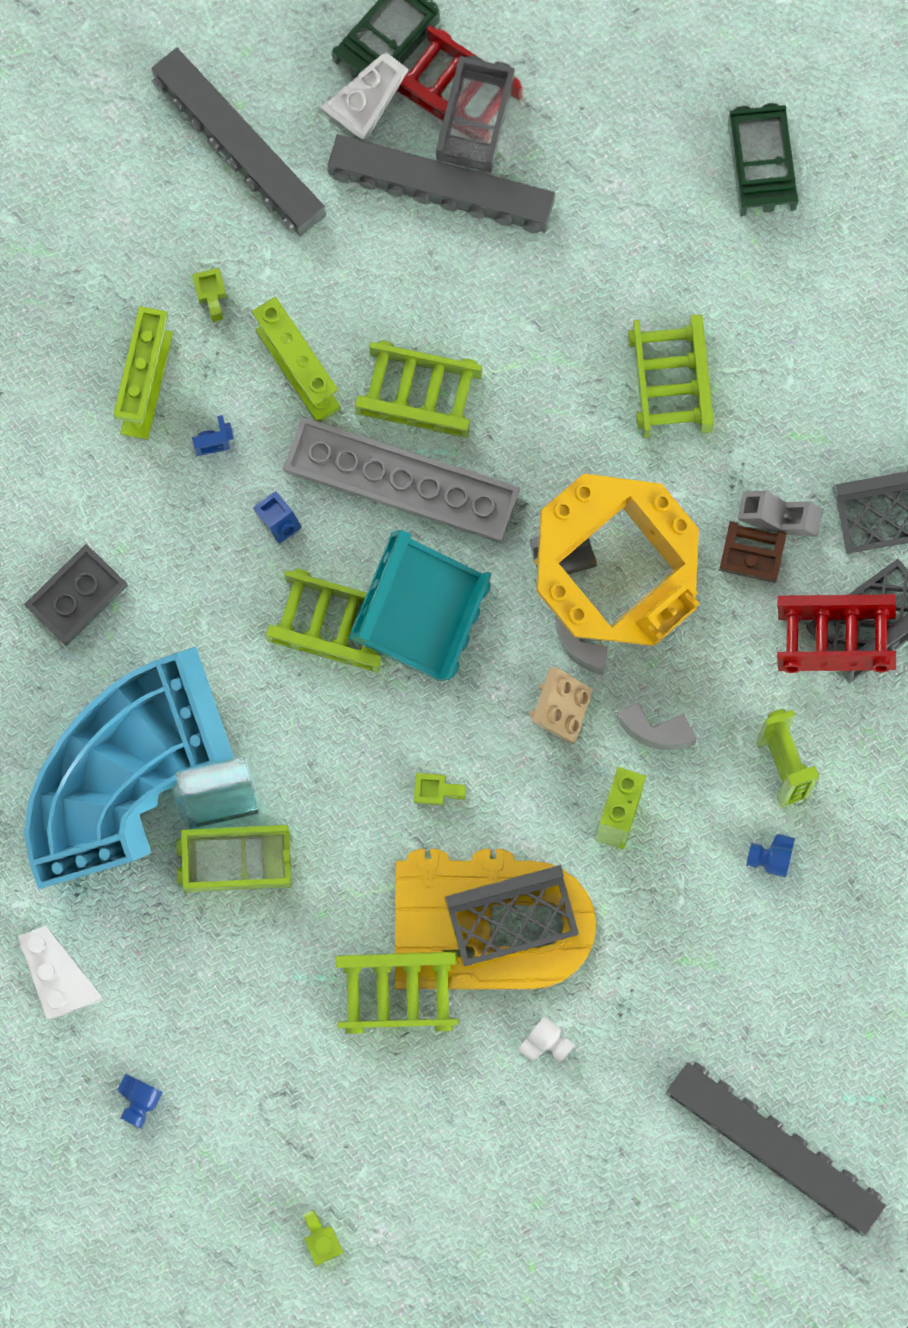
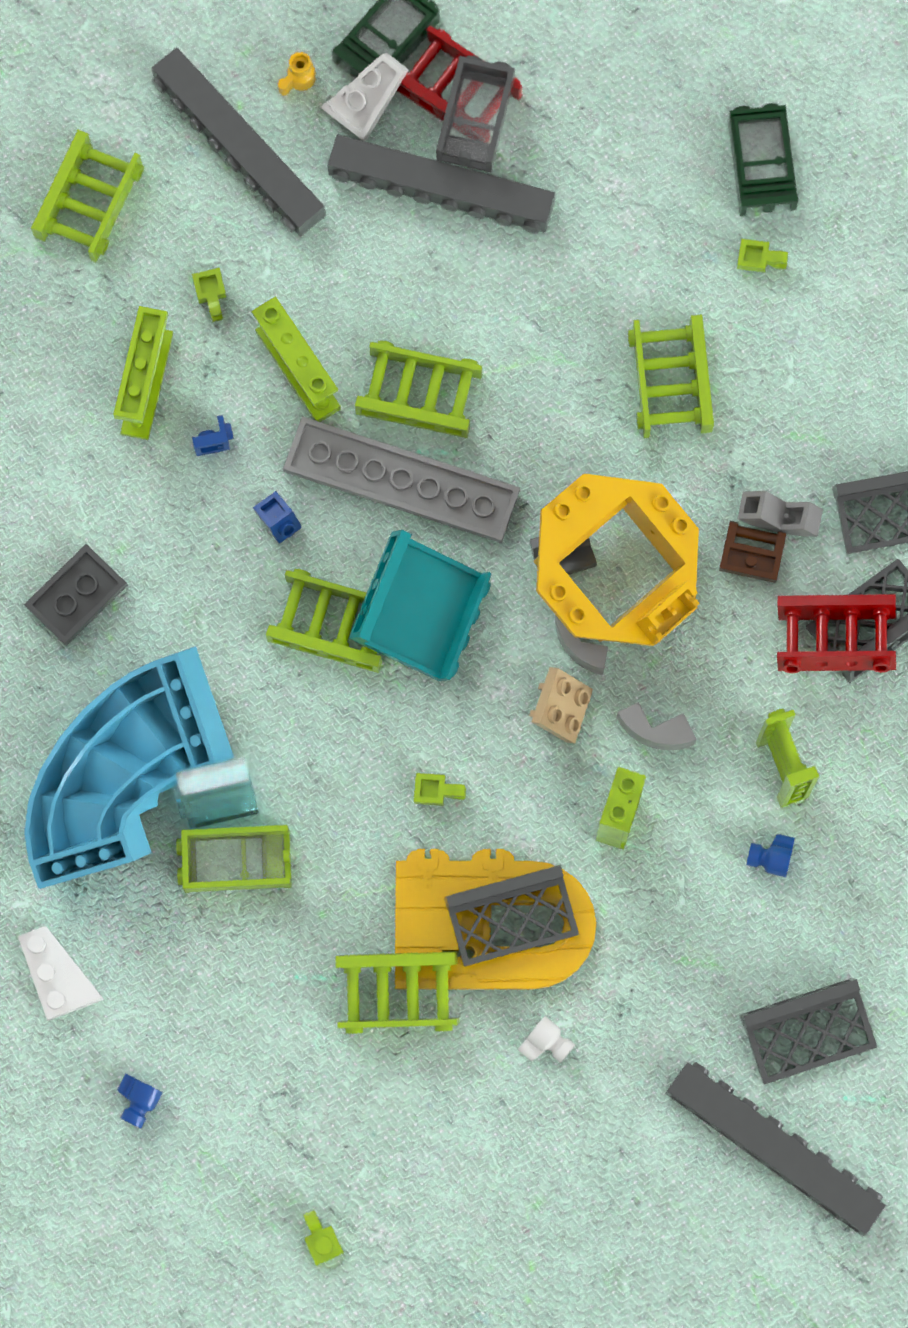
(69, 175): none -> lime fence
(300, 74): none -> yellow piece
(755, 256): none -> lime plate
(801, 1005): none -> dark grey fence

